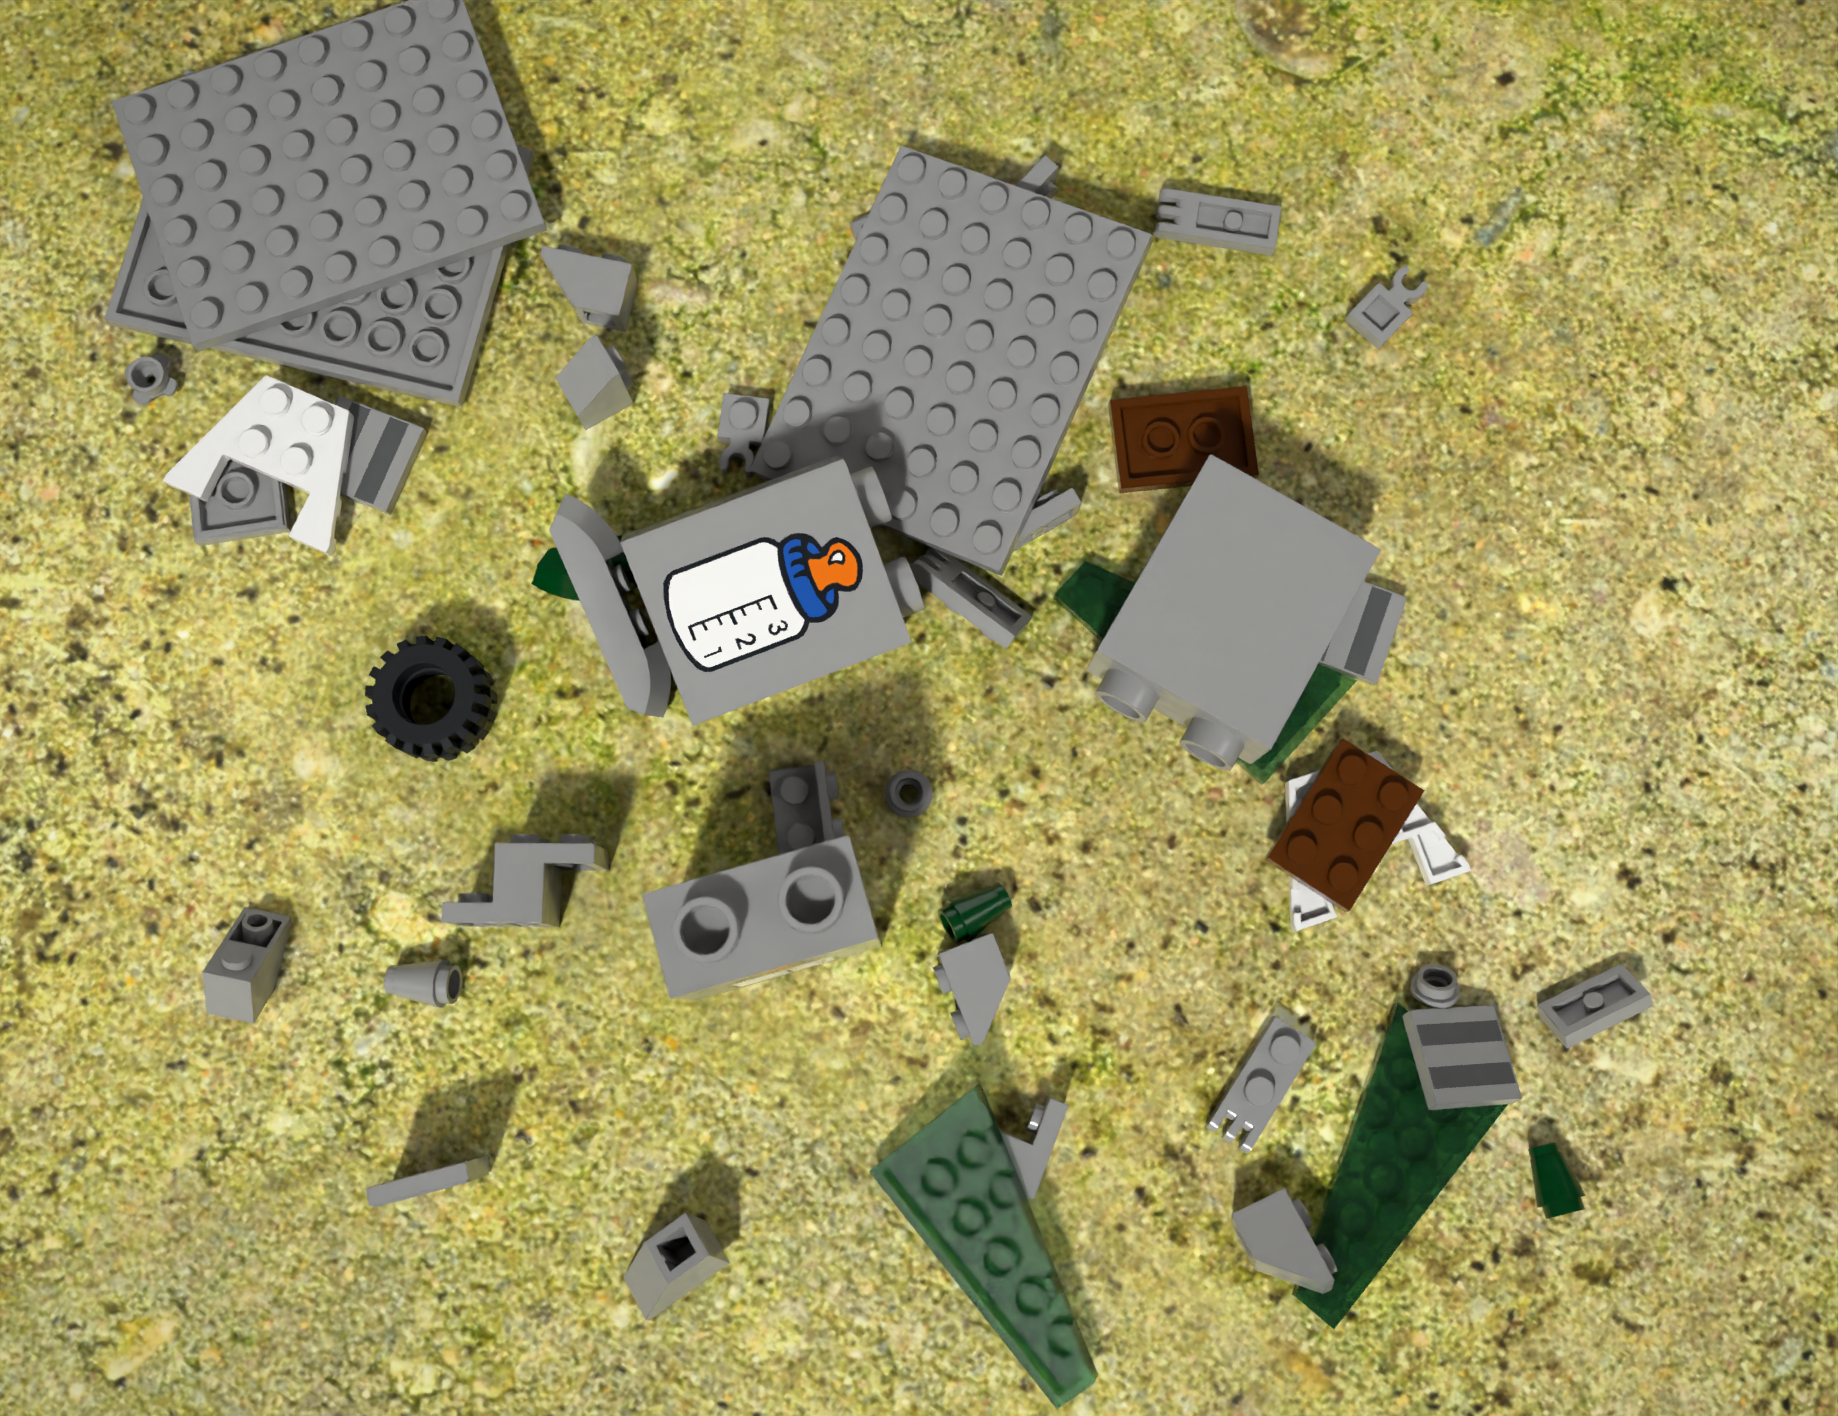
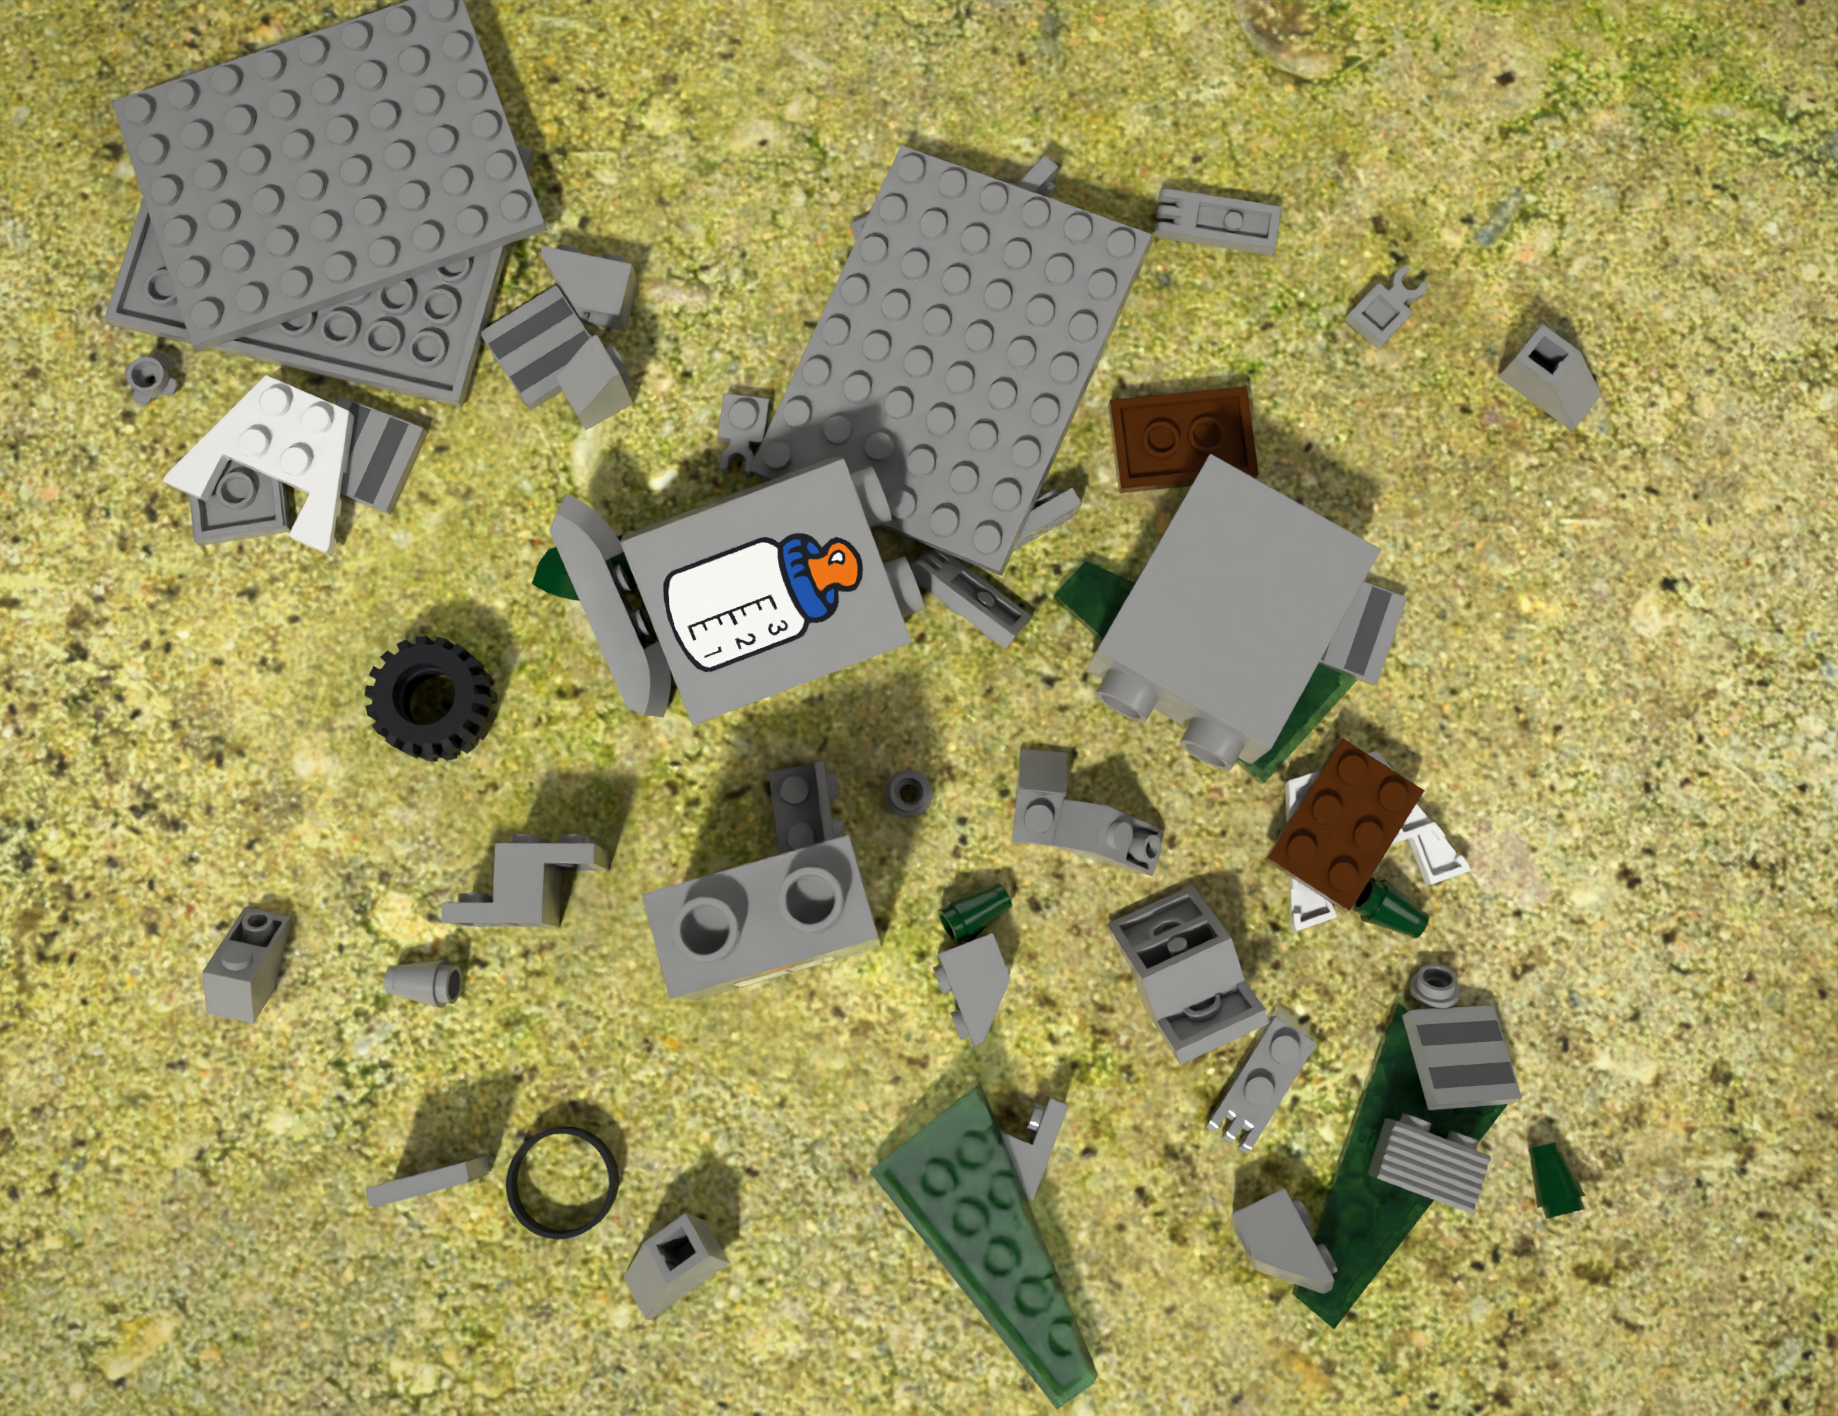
(512, 1188): none -> black tyre
(537, 344): none -> tile
(1039, 796): none -> light grey slope
(1108, 836): none -> light grey slope
(1188, 974): none -> light grey bracket
(1389, 908): none -> dark green cone
(1429, 1164): none -> light grey brick
(1553, 377): none -> light grey slope
(1594, 1005): light grey plate -> none

